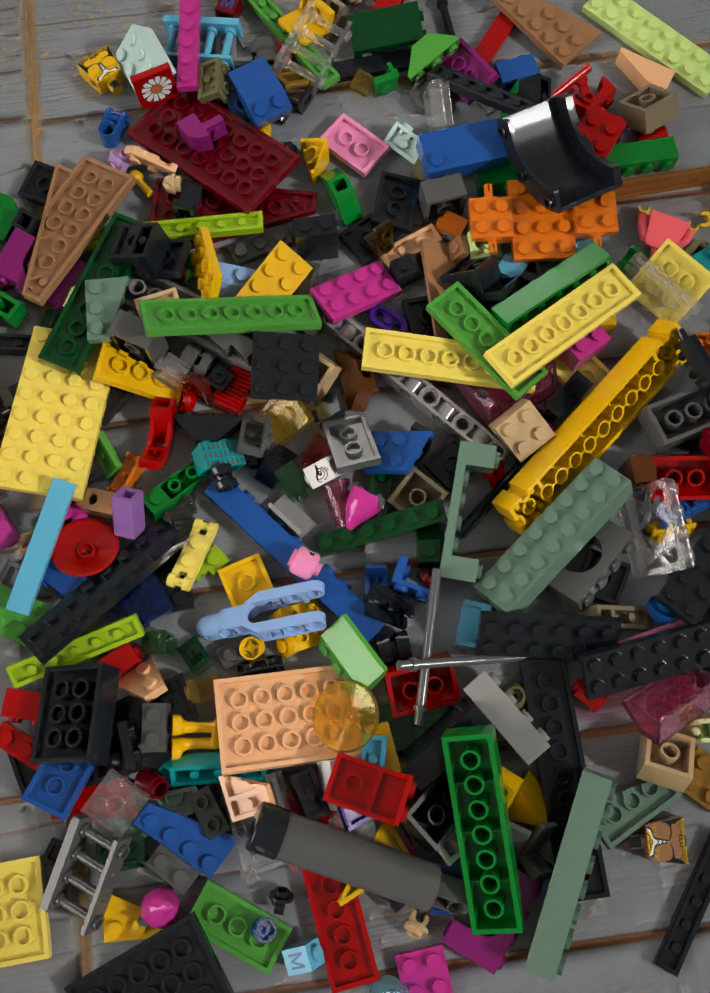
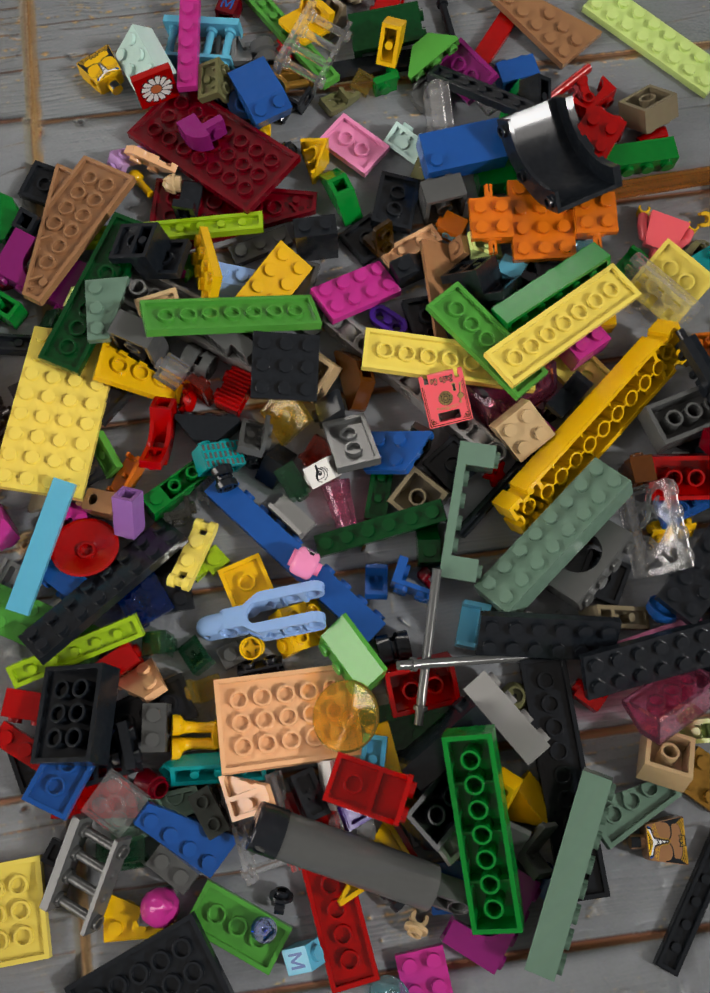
(113, 127): blue piece -> none
(219, 378): black bracket -> none
(338, 101): none -> olive slope
(361, 505): dark pink hat -> none
(389, 606): black hinge -> none
(390, 41): none -> yellow slope
(445, 394): none -> coral container
(643, 71): light nougat slope -> none

